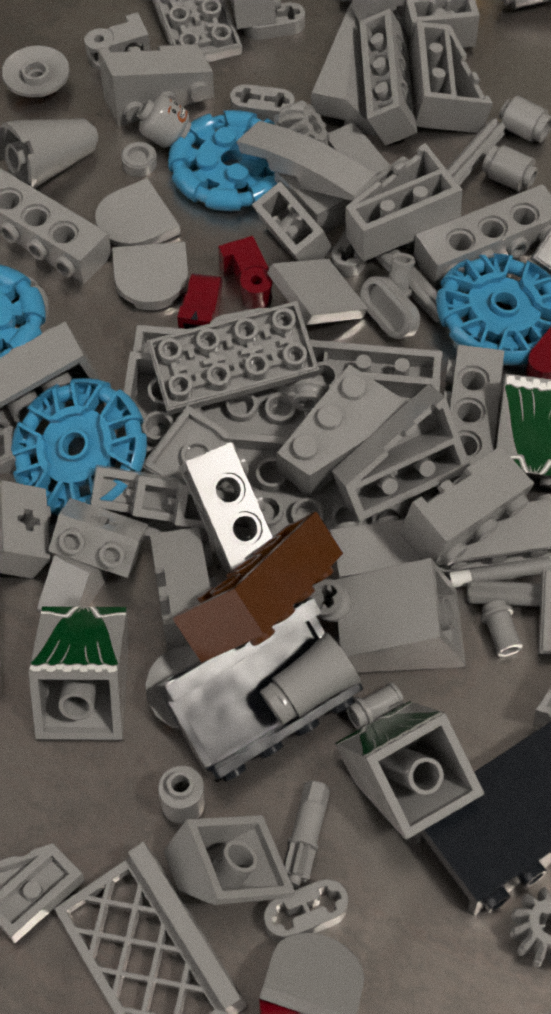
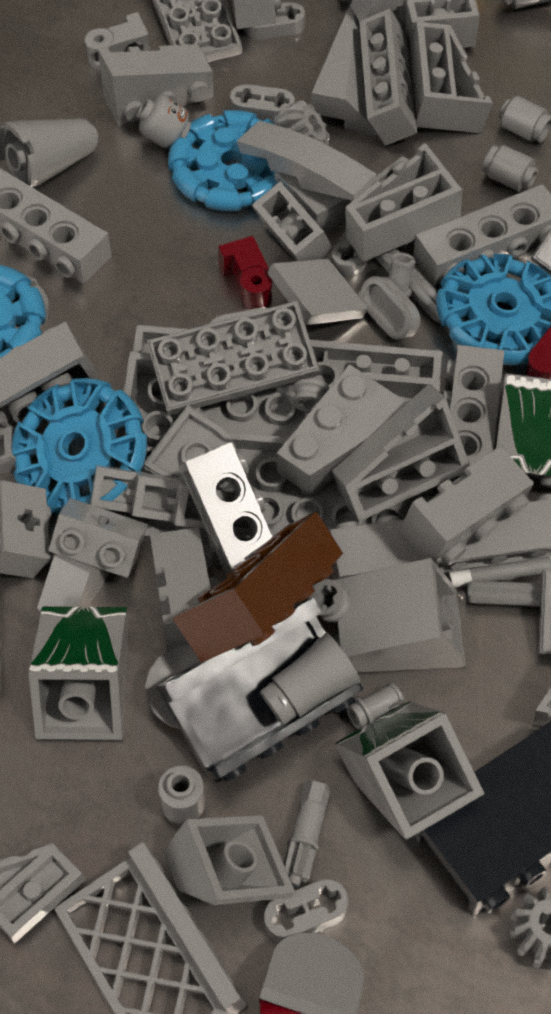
(35, 71): light grey dish -> none
(136, 216): light grey tile -> none
(139, 159): light grey tile -> none
(151, 273): light grey tile -> none
(201, 301): dark red leg -> none
(356, 145): light grey tile -> none
(476, 150): light grey axle -> none
(501, 627): light grey pin -> none

